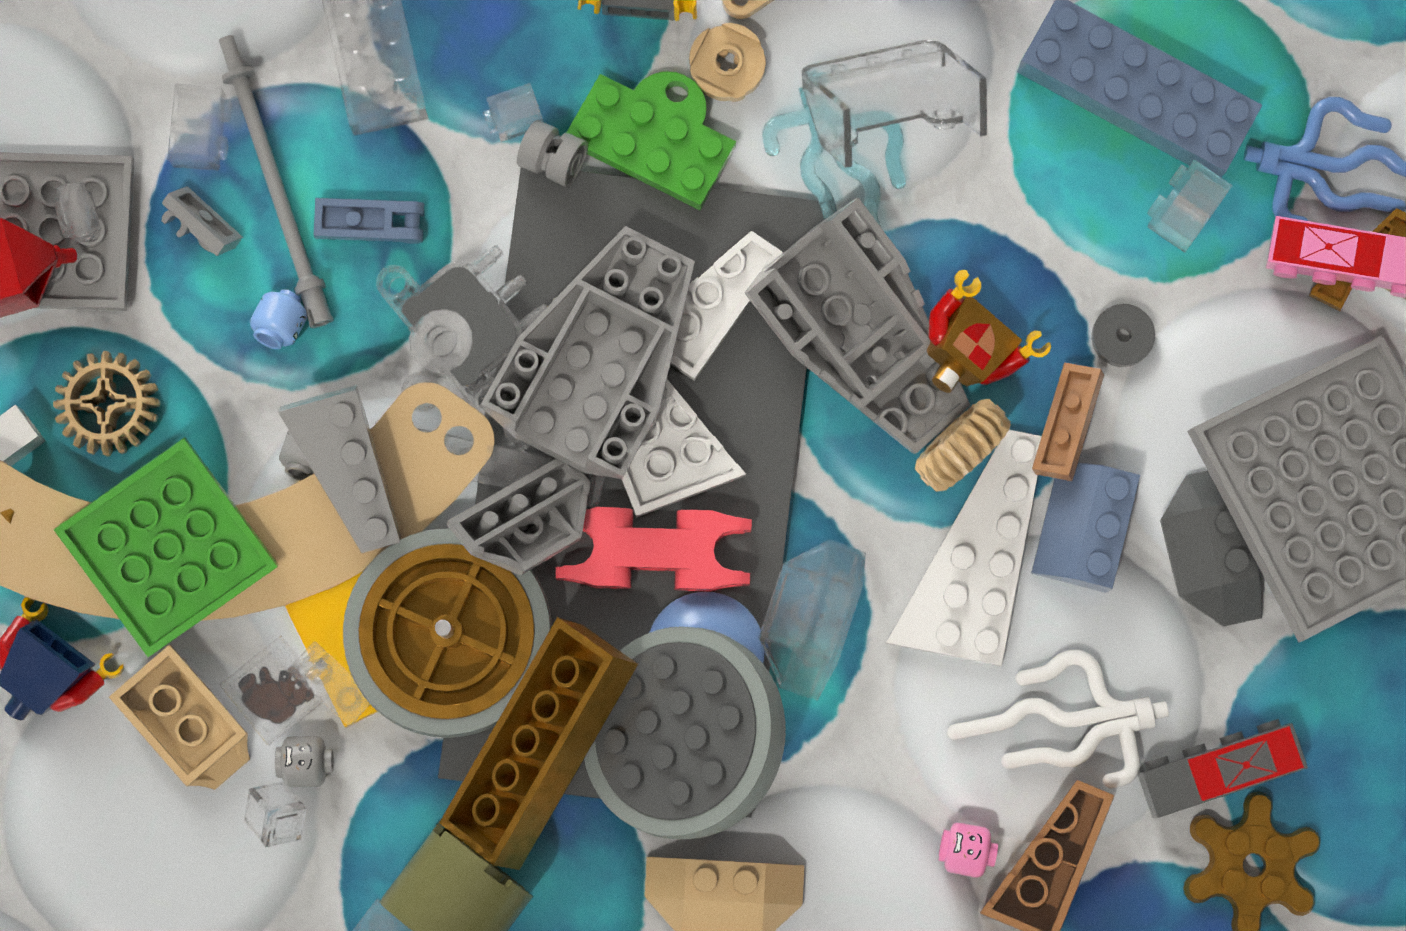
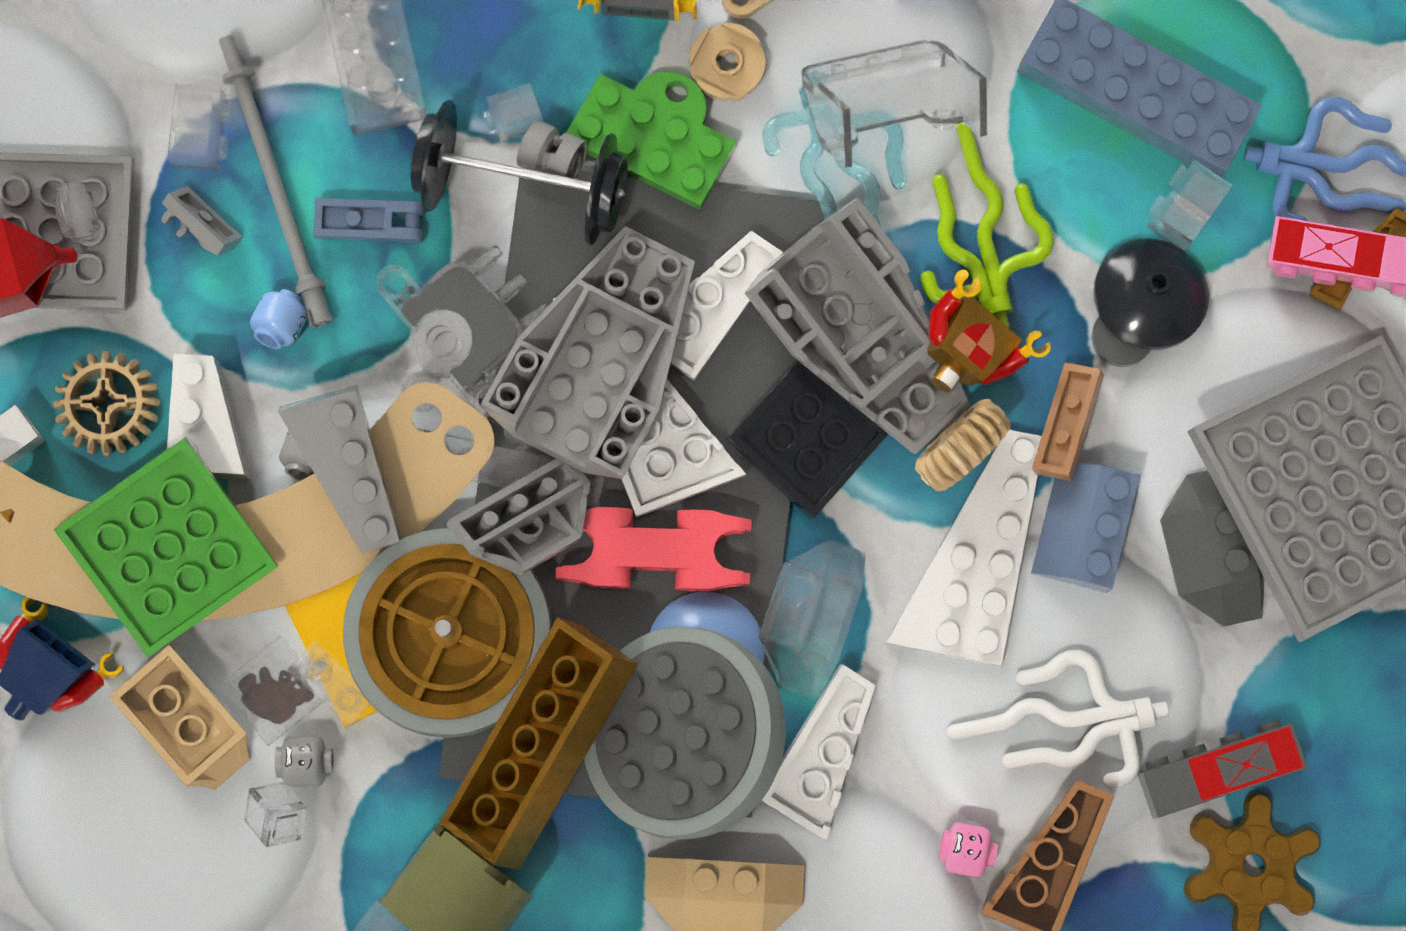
(204, 415): none -> white wedge
(435, 154): none -> black axle
(806, 438): none -> black plate
(820, 754): none -> white wing
(995, 276): none -> lime plant
(1137, 309): none -> black dish

